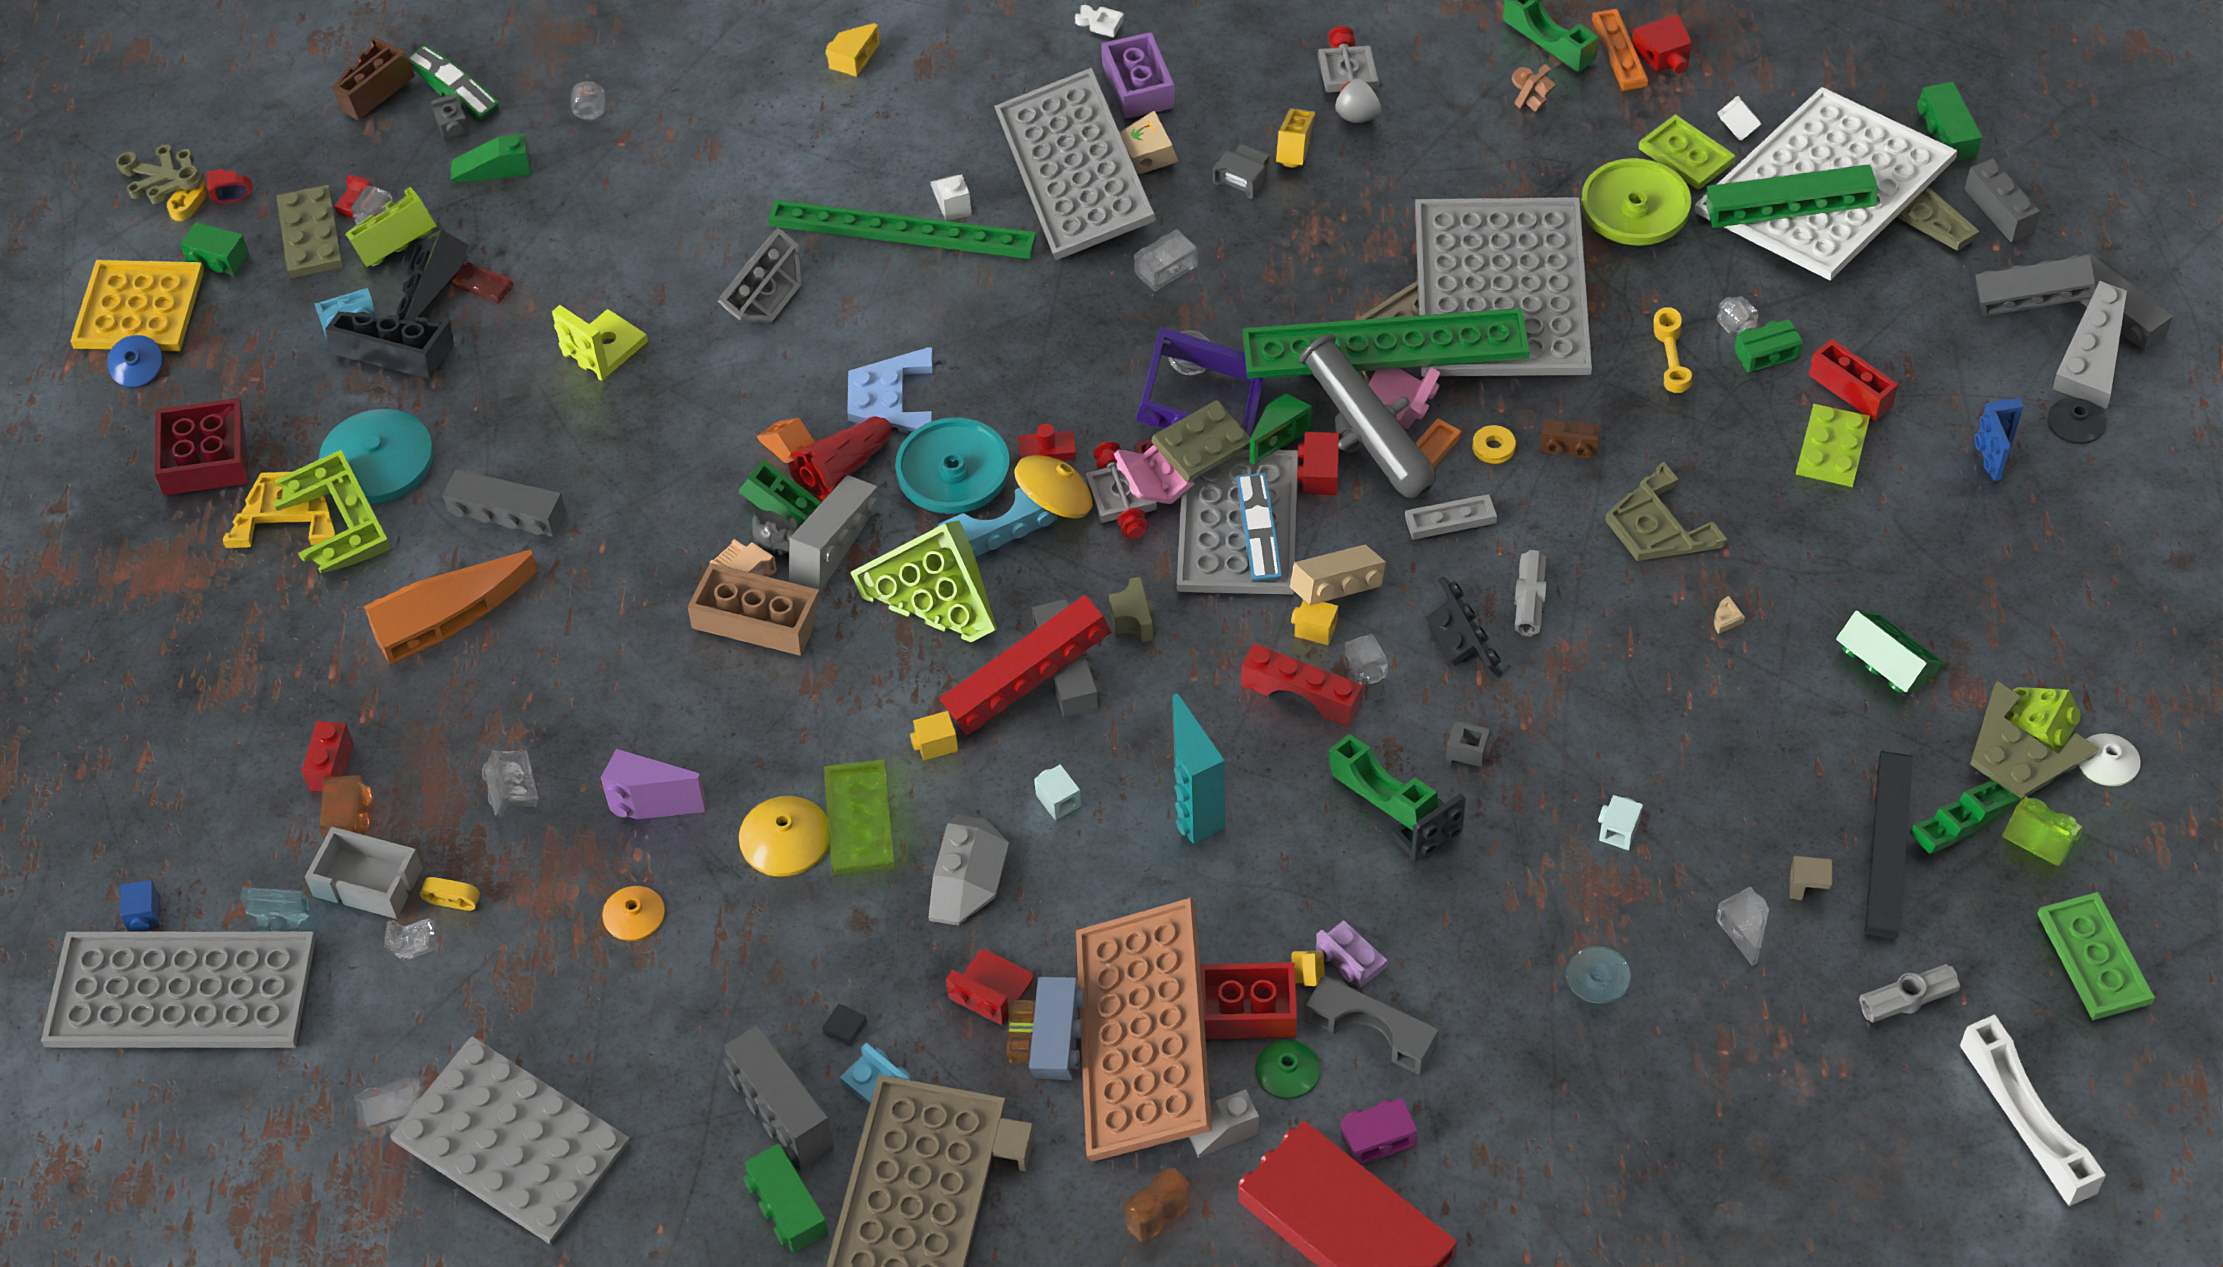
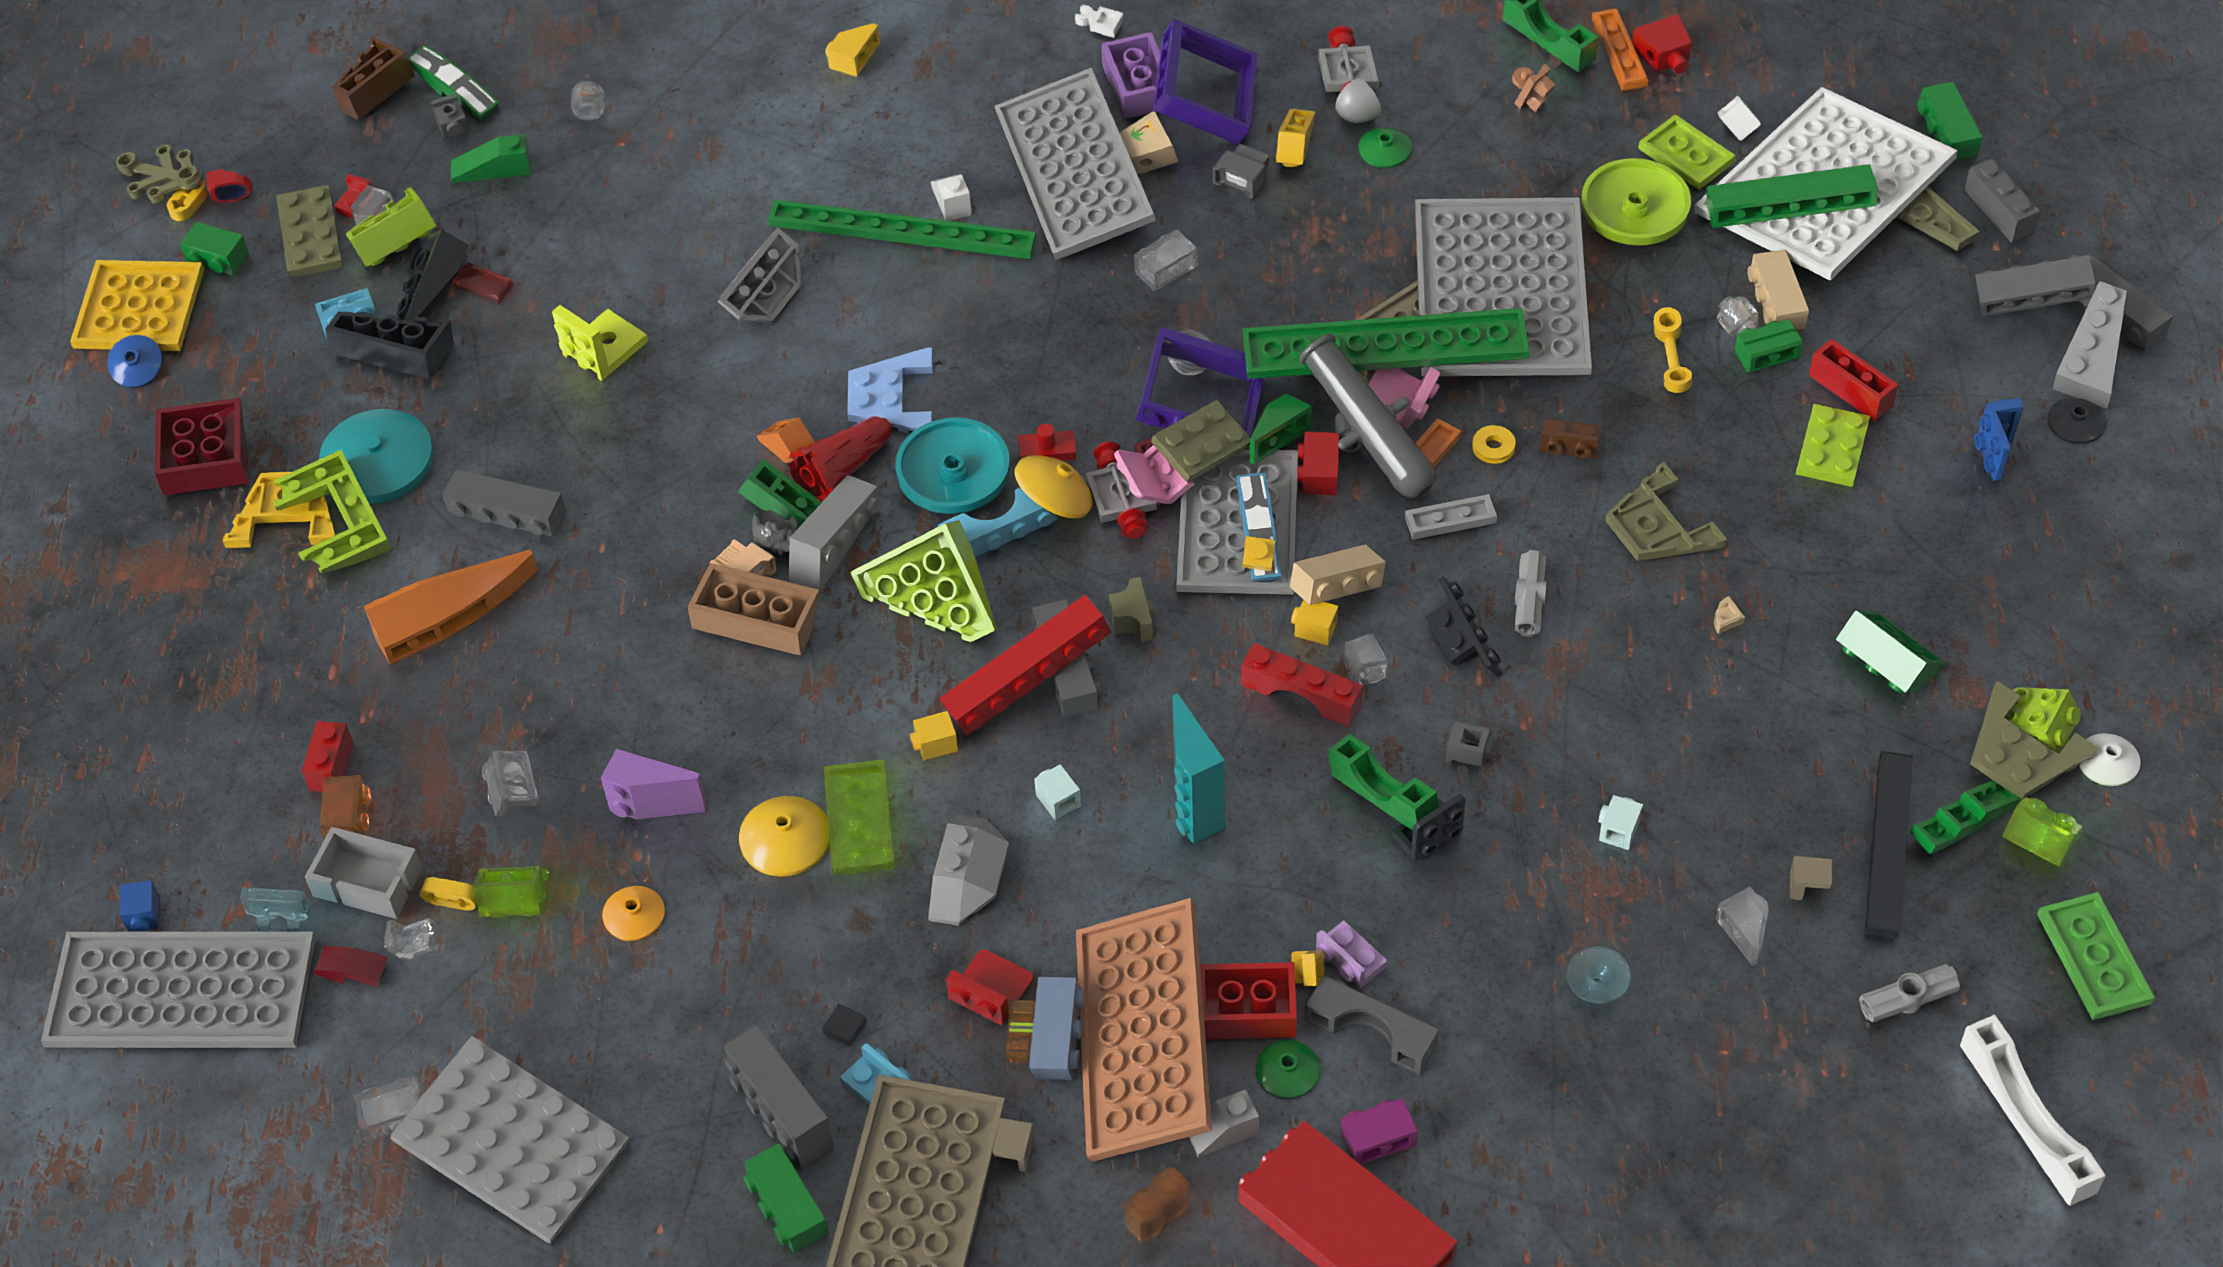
(352, 963): none -> dark red slope
(510, 891): none -> clear neon green brick
(1219, 51): none -> dark purple window
(1258, 553): none -> yellow plate
(1385, 147): none -> green dish
(1778, 288): none -> tan brick

